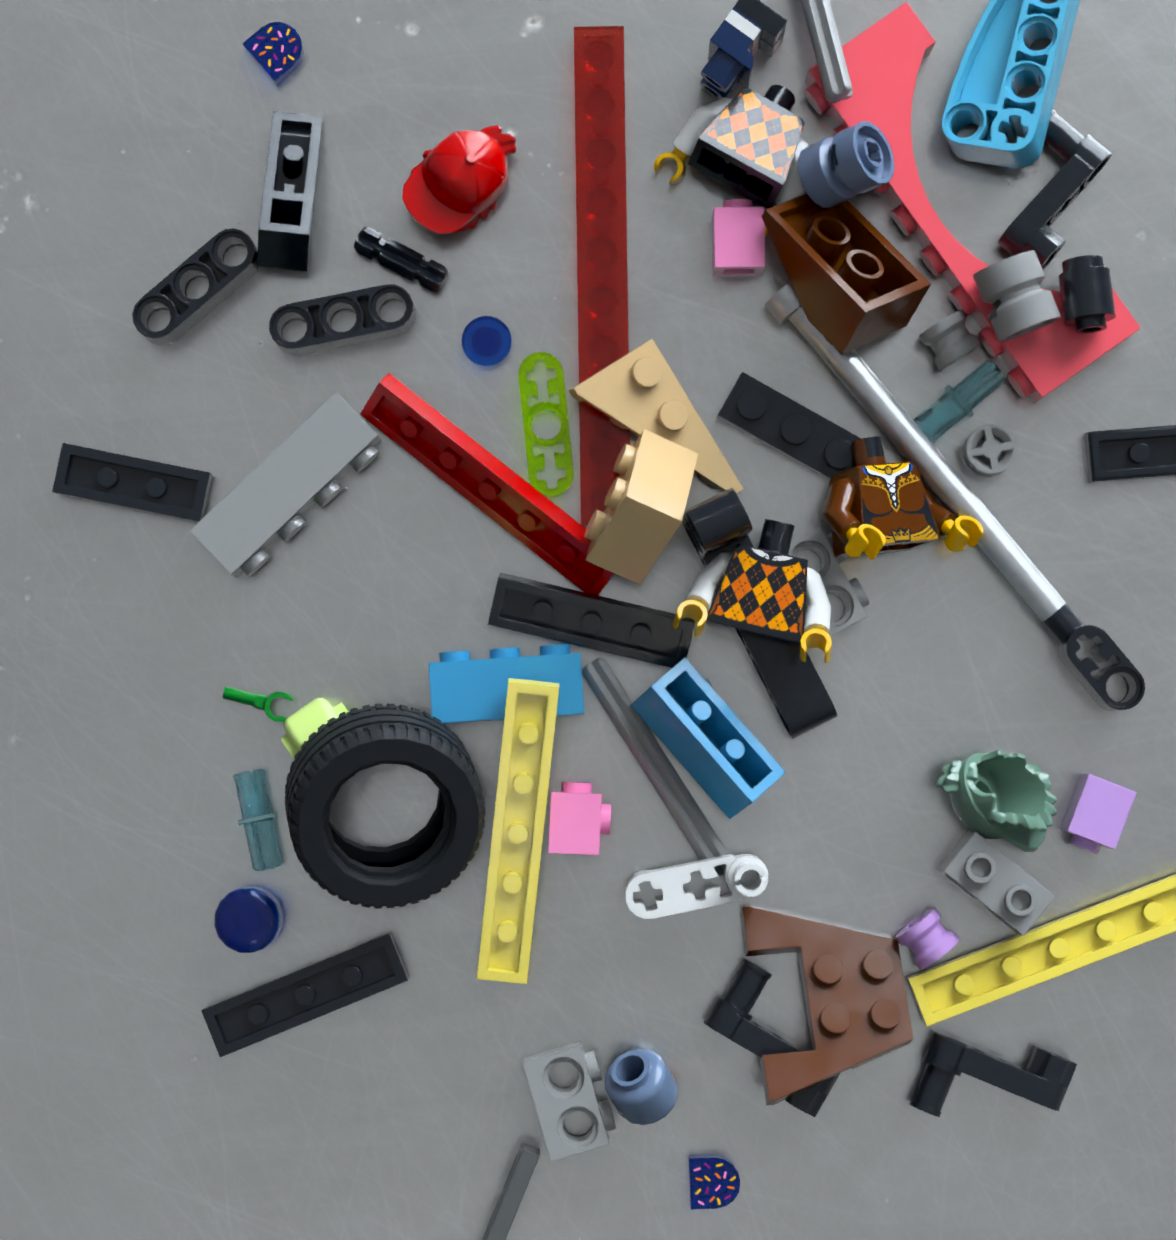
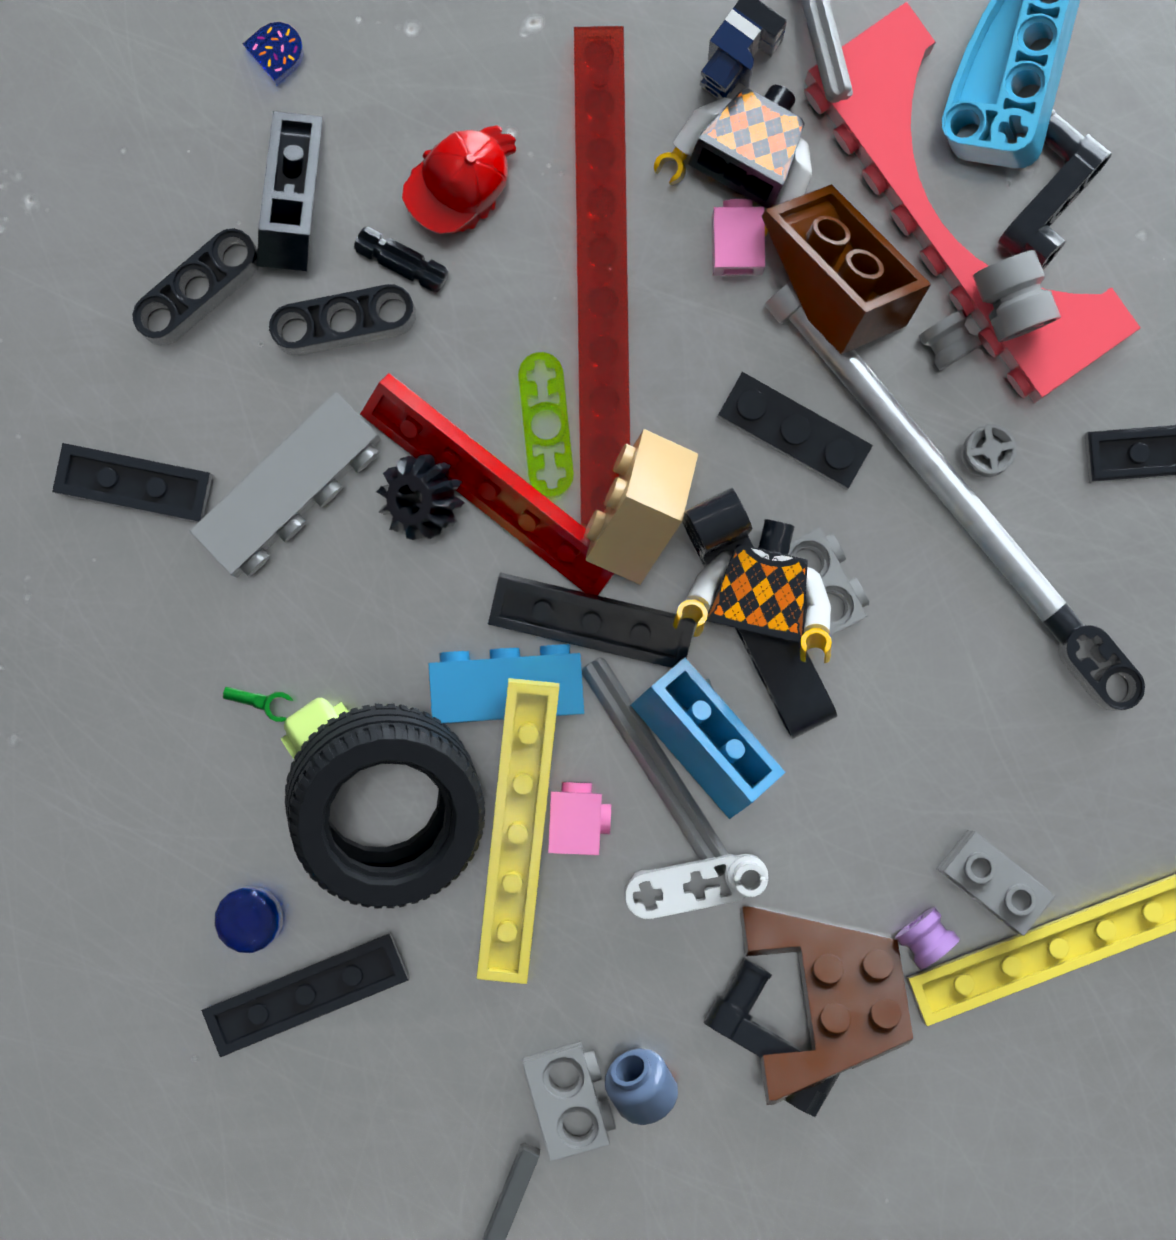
(257, 820): clear light blue axle -> none
(403, 501): none -> black gear
(486, 341): clear blue tile -> none
(645, 394): tan wing -> none
(712, 1182): clear blue tile -> none
(846, 164): sand blue wheel -> none
(888, 508): torso -> none
(960, 400): clear light blue axle -> none
(1001, 797): sand green hair -> none
(1041, 1082): black beam -> none
(1086, 293): black brick -> none
(1097, 813): lavender brick -> none

